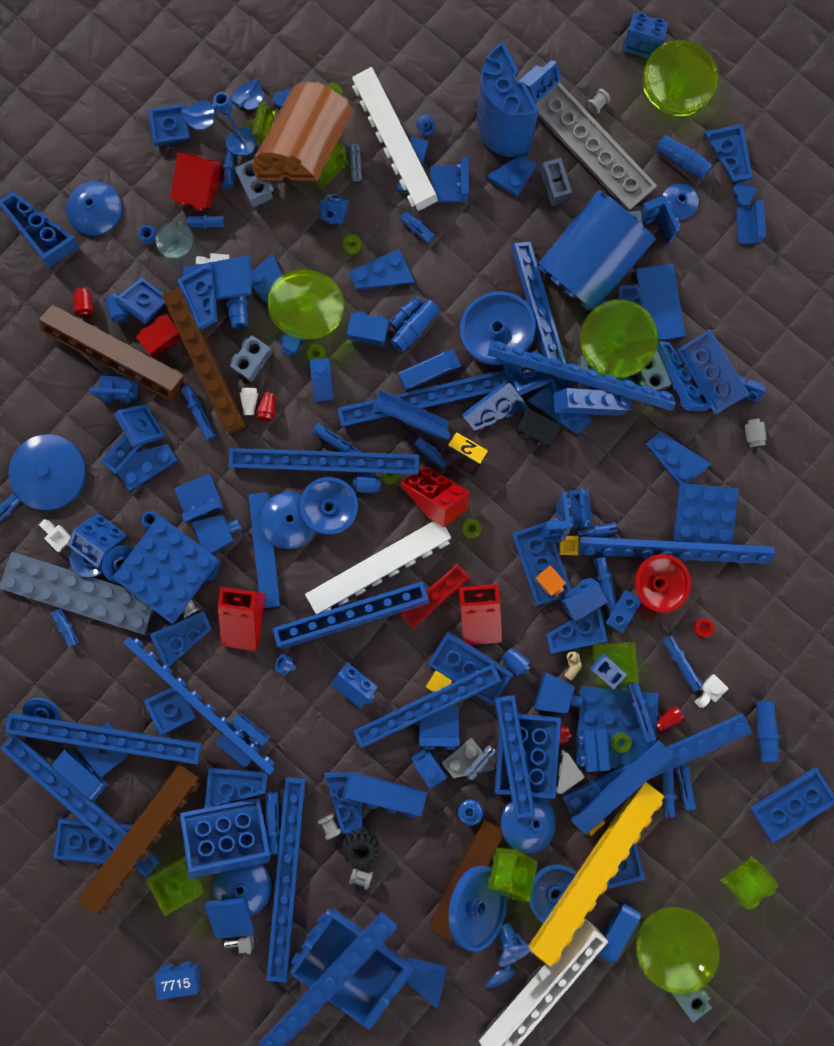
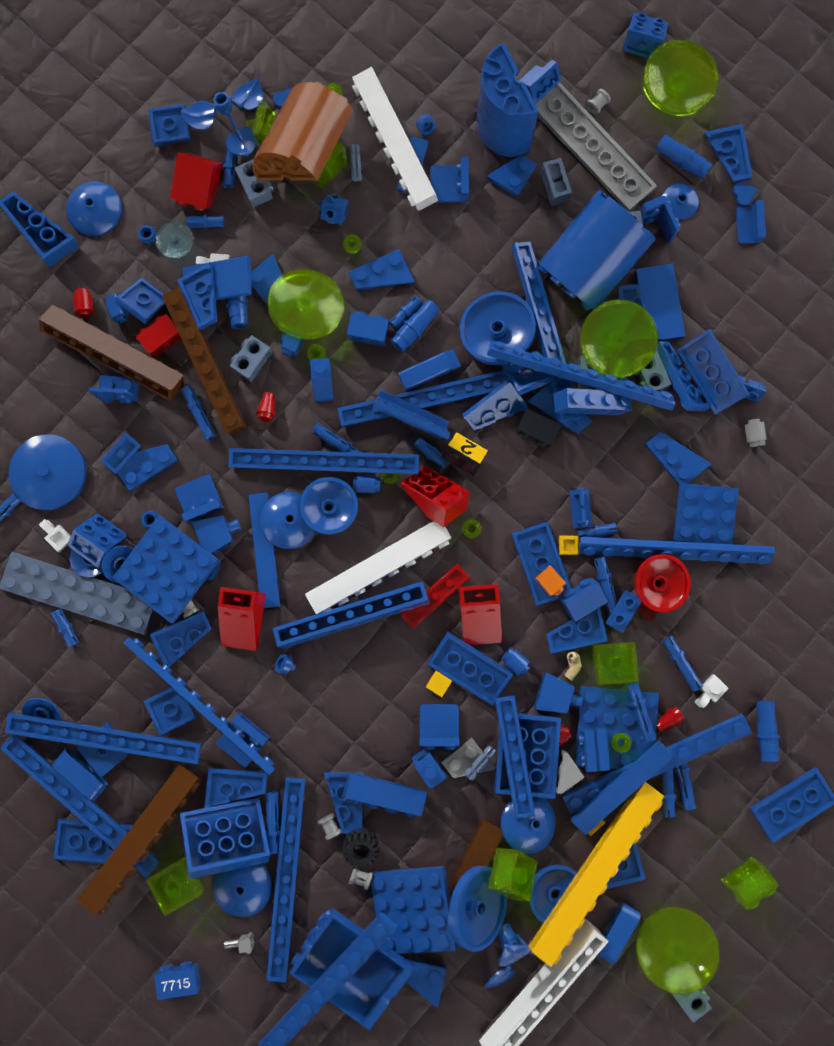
(139, 425): blue plate -> none
(229, 918): blue tile -> none
(249, 399): white cone -> none
(354, 686): blue brick -> none
(417, 227): blue pin -> none
(418, 906): none -> blue plate
(427, 706): blue tile -> none
(478, 812): blue head -> none
(558, 528): blue bracket -> none
(608, 671): blue slope -> none
(703, 628): red tile -> none

